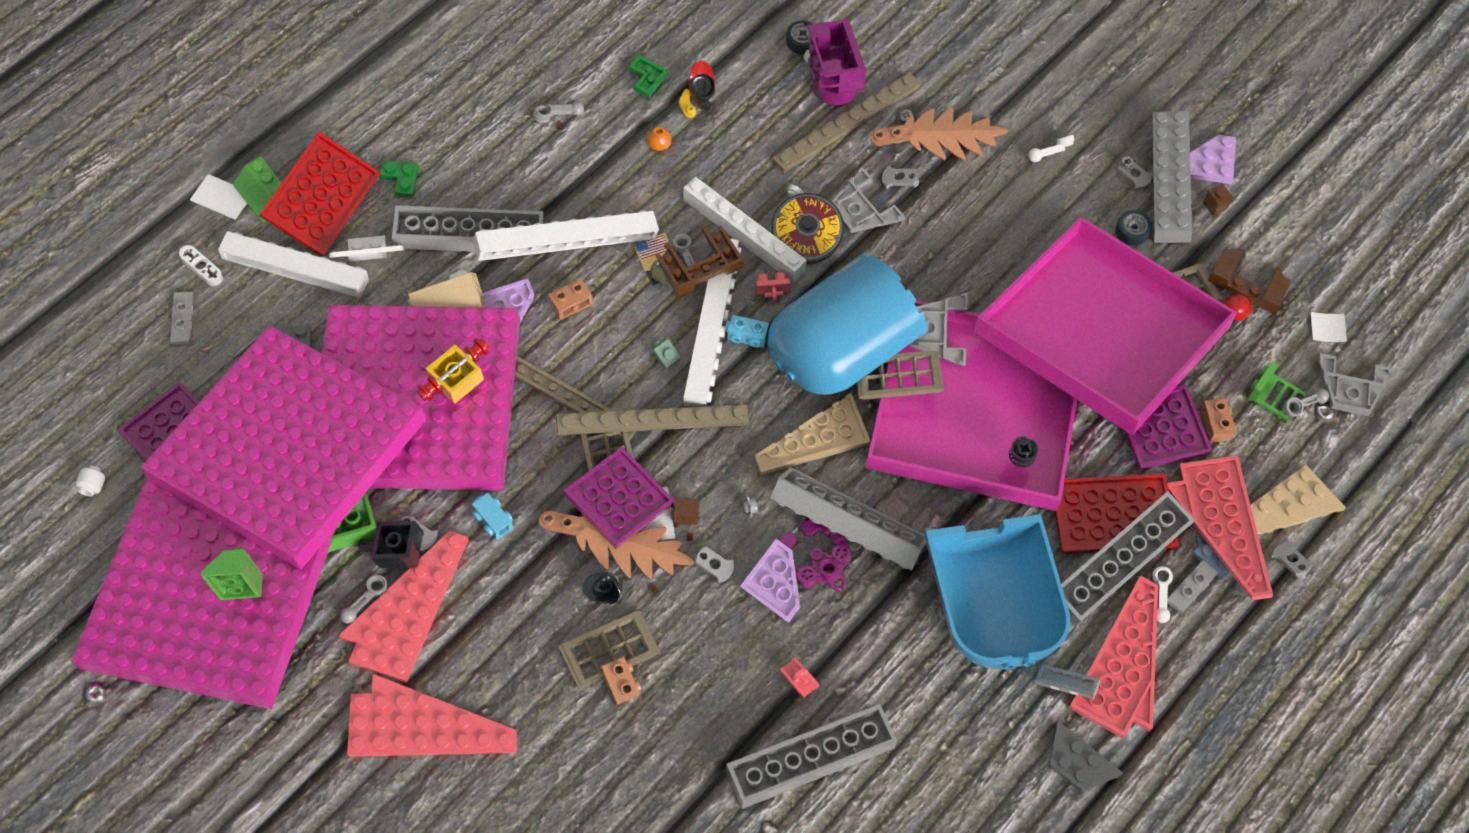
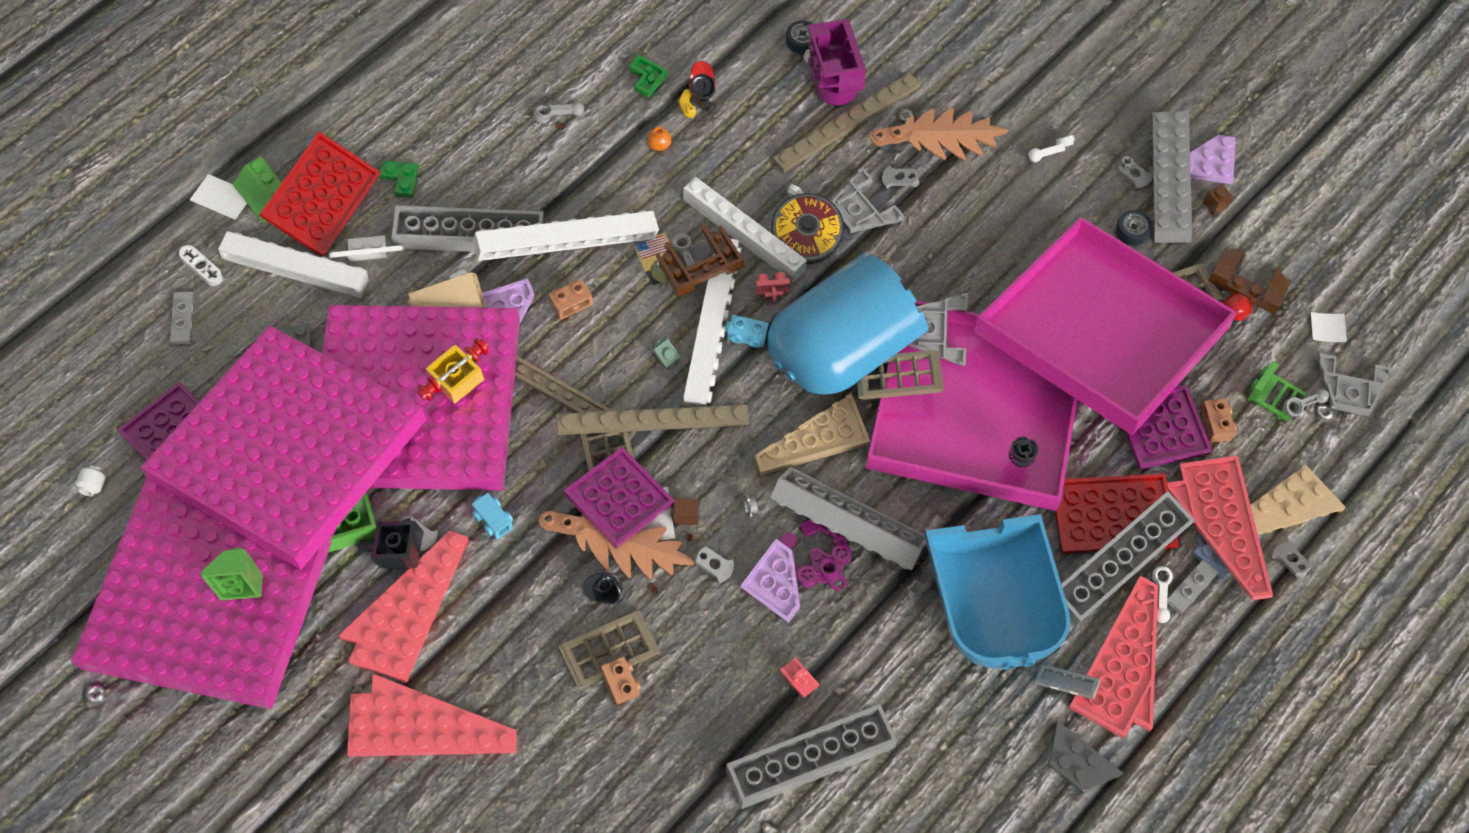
(349, 614): light grey piece -> none

